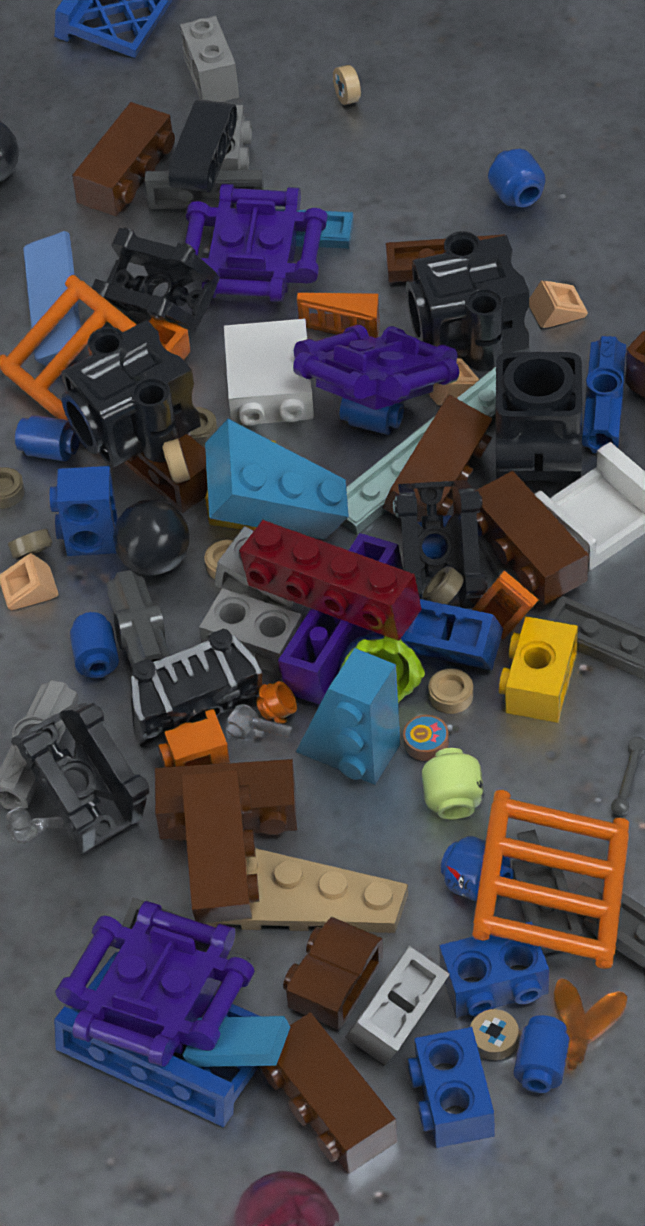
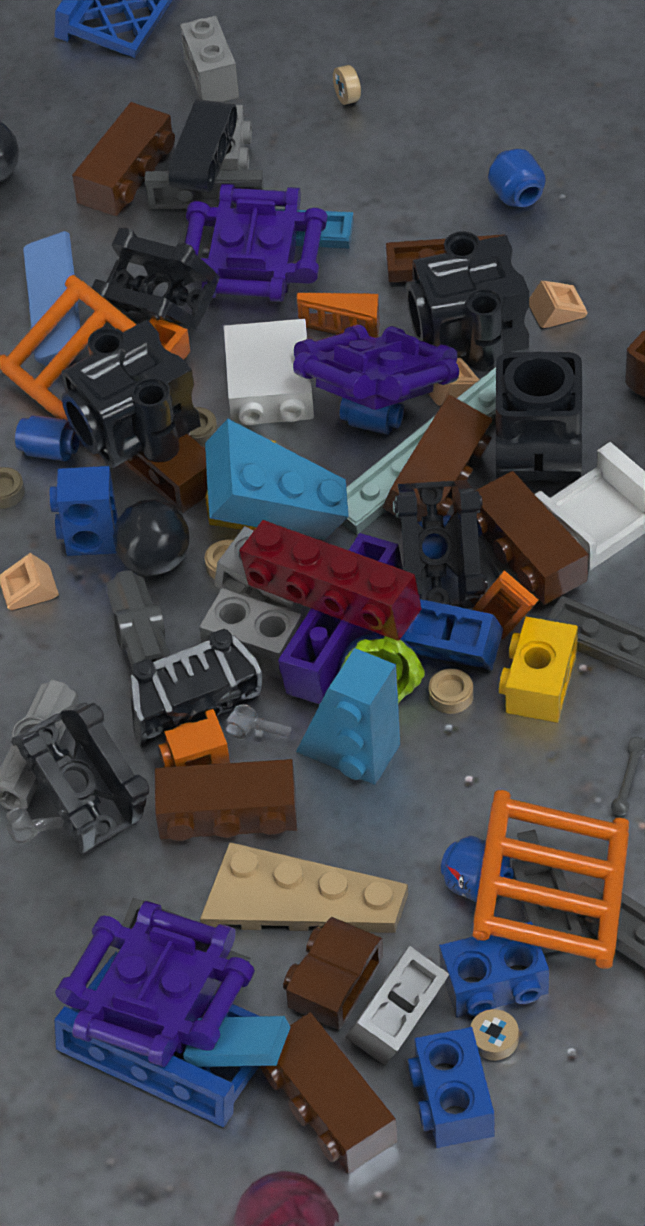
(30, 543): dark tan tile -> none
(93, 645): blue brick -> none
(176, 461): tan tile -> none
(219, 846): reddish brown brick -> none
(276, 702): orange plate -> none
(425, 737): tile -> none
(443, 586): dark tan tile -> none
(452, 784): yellowish green head -> none
(542, 1054): blue brick -> none
(584, 1027): clear orange piece -> none
(604, 393): blue piece -> none

